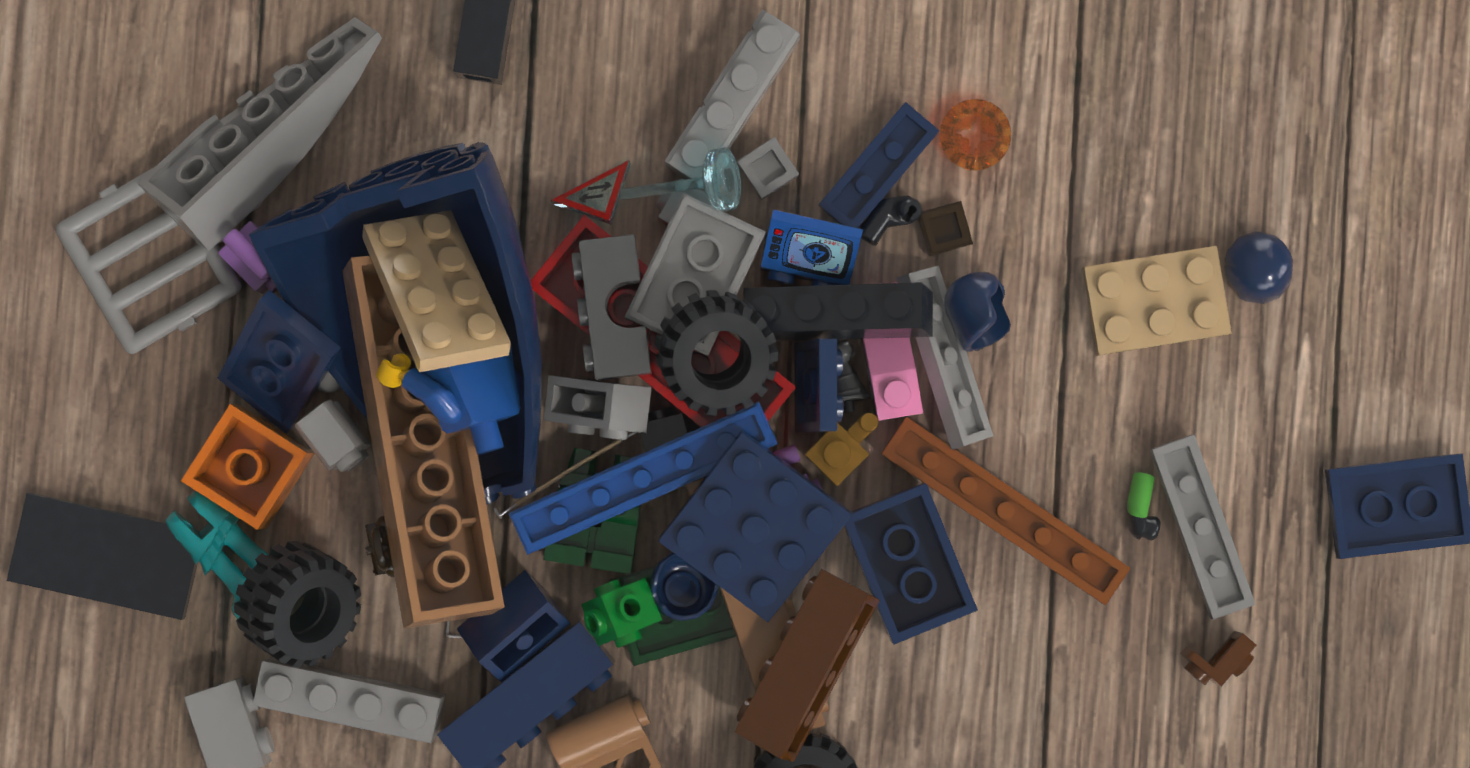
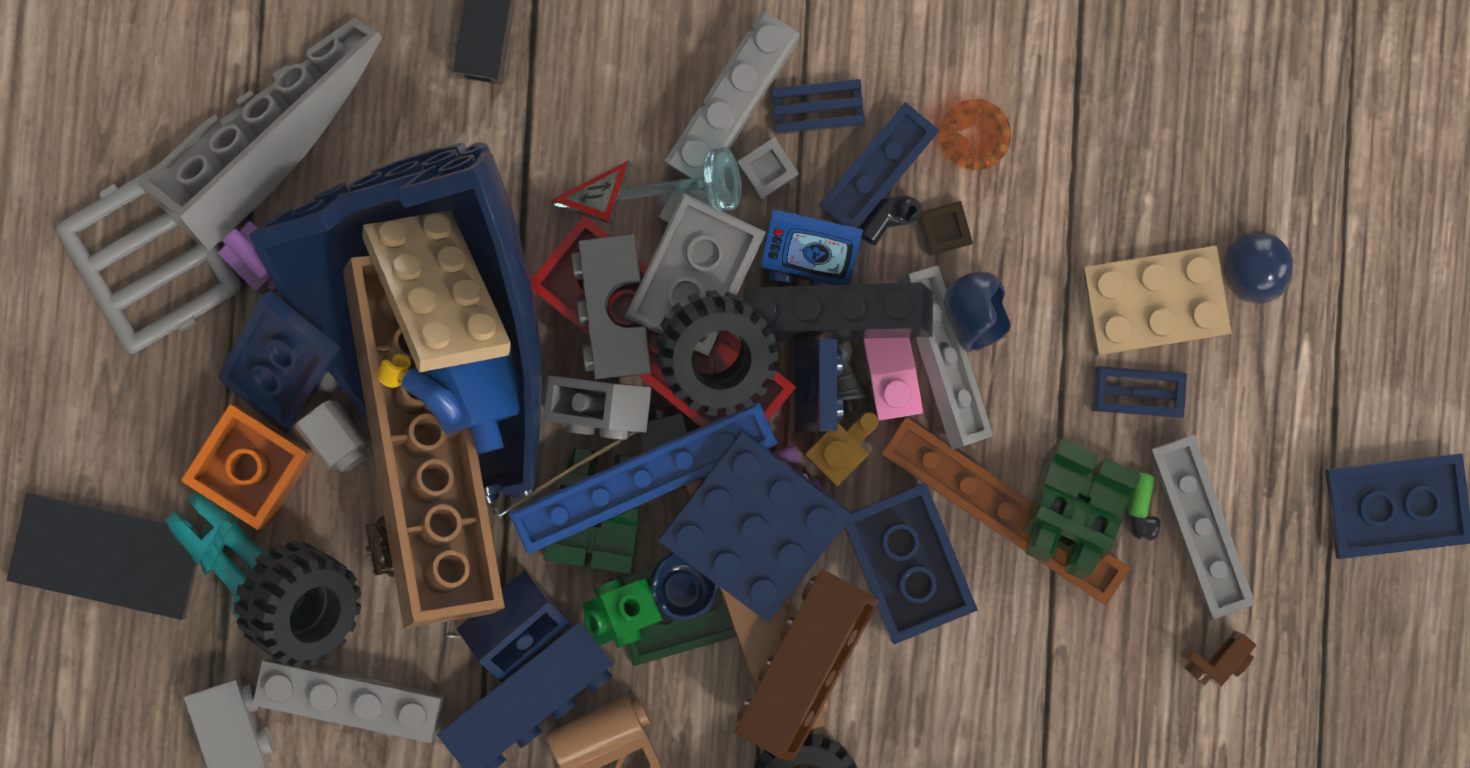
(818, 89): none -> dark blue tile
(1077, 507): none -> dark green hips
(1101, 389): none -> dark blue tile

